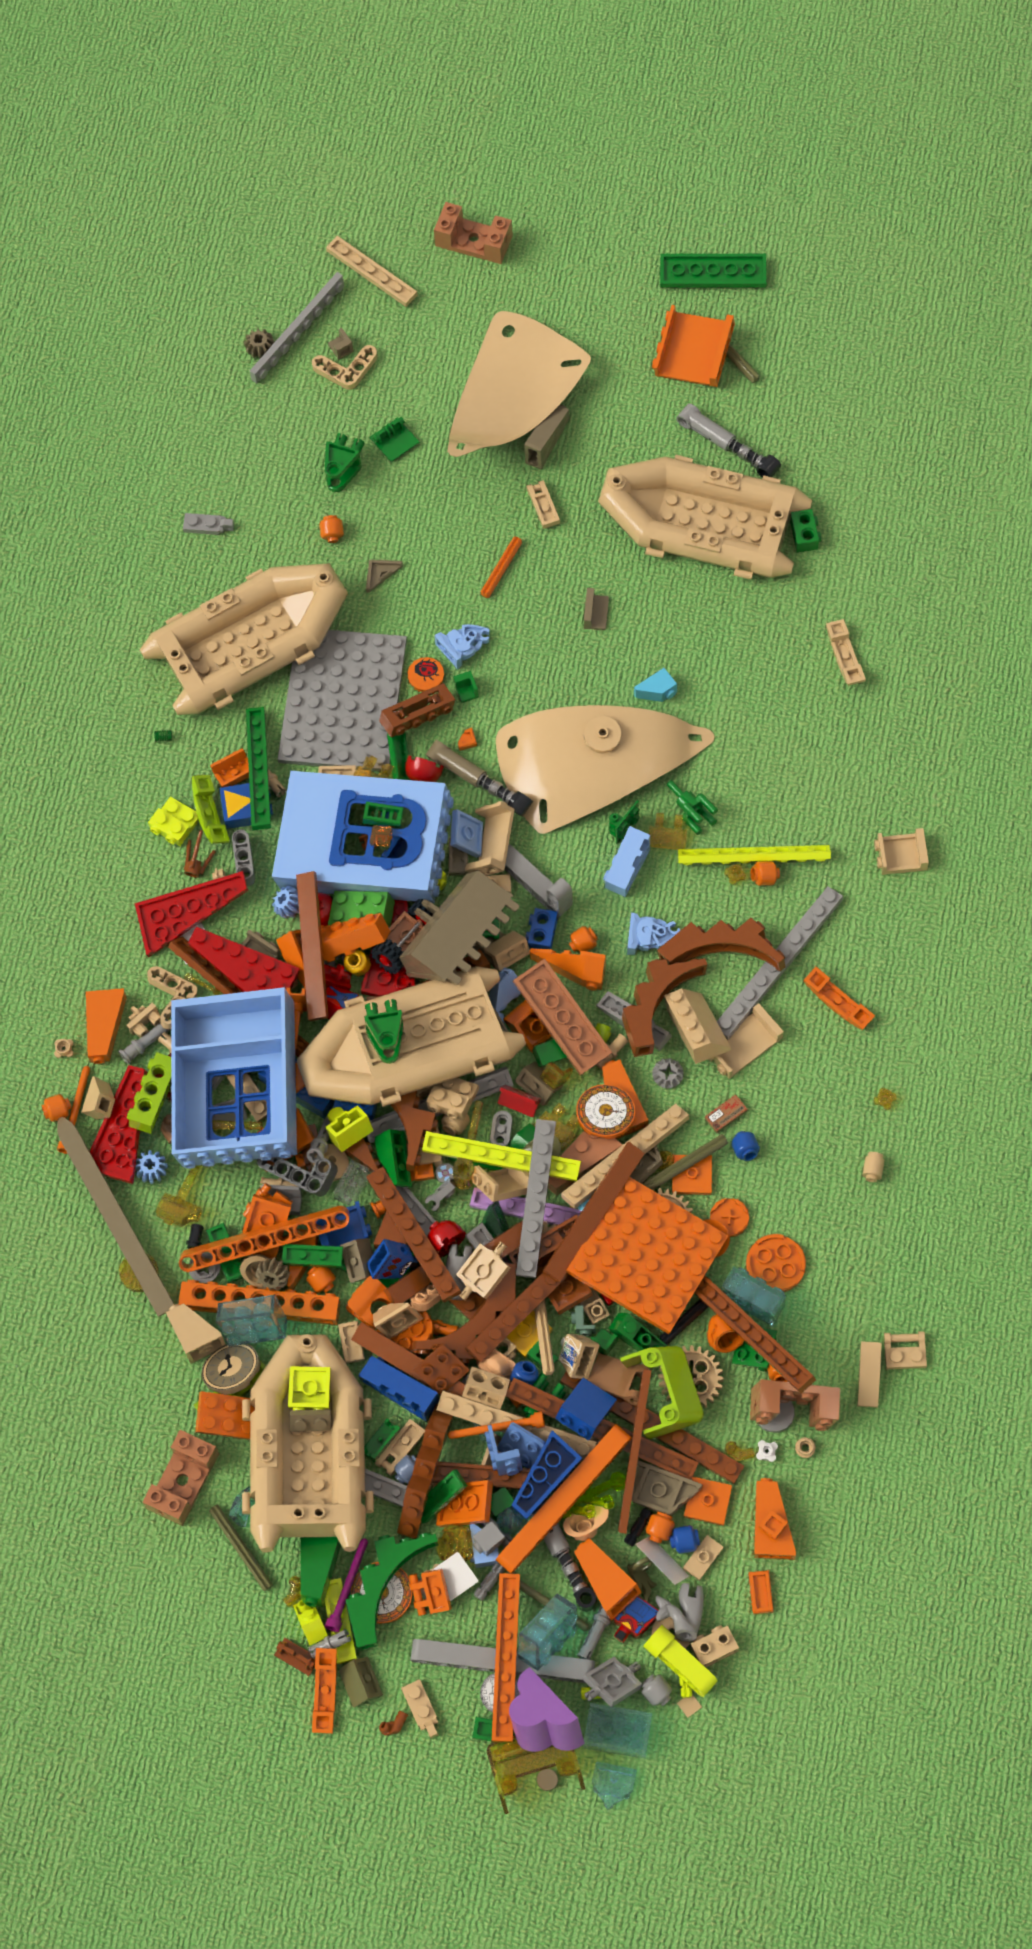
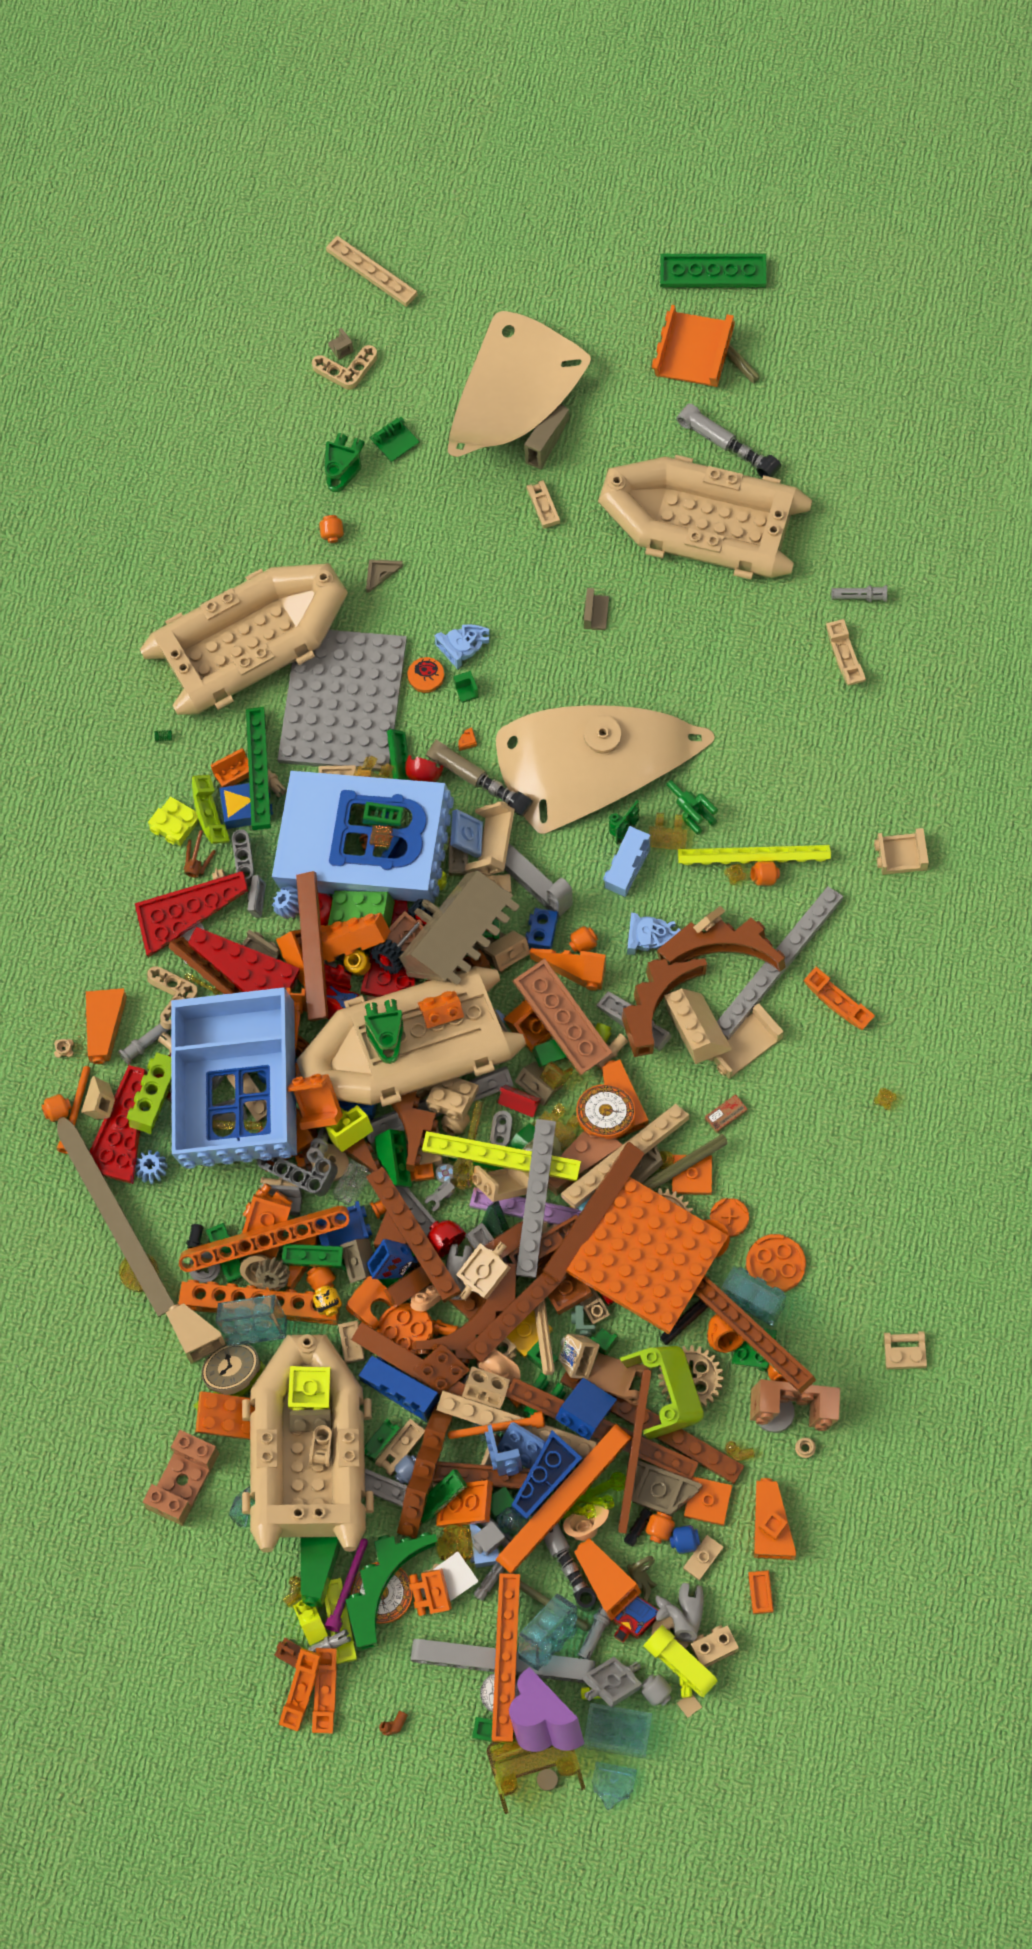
(142, 1017): tan hips -> none
(166, 1128): medium nougat arm -> none
(176, 1209): clear yellow piece -> none
(206, 524): light grey hinge -> none
(241, 1548): olive axle -> none
(256, 896): none -> light grey plate
(258, 342): dark tan gear -> none
(295, 329): light grey plate -> none
(300, 1690): none -> orange slope
(316, 1101): none -> orange panel
(321, 1449): none -> tan piece
(327, 1300): none -> yellow head
(360, 1681): olive panel -> none
(395, 1318): tan slope -> none
(417, 710): dark orange brick -> none
(421, 1707): tan hinge -> none
(441, 1009): none -> orange bracket
(454, 233): nougat plate -> none
(501, 567): orange axle -> none
(504, 990): light blue slope -> none
(525, 1371): blue head -> none
(634, 1333): green slope -> none
(657, 687): medium azure slope -> none
(662, 1560): white sticker -> none
(673, 1079): light grey gear -> none
(709, 920): none -> tan plate
(745, 1146): blue head -> none
(766, 1456): white plate -> none
(802, 530): green brick -> none
(869, 596): none -> light grey pin
(869, 1374): tan slope -> none
(873, 1167): tan brick -> none

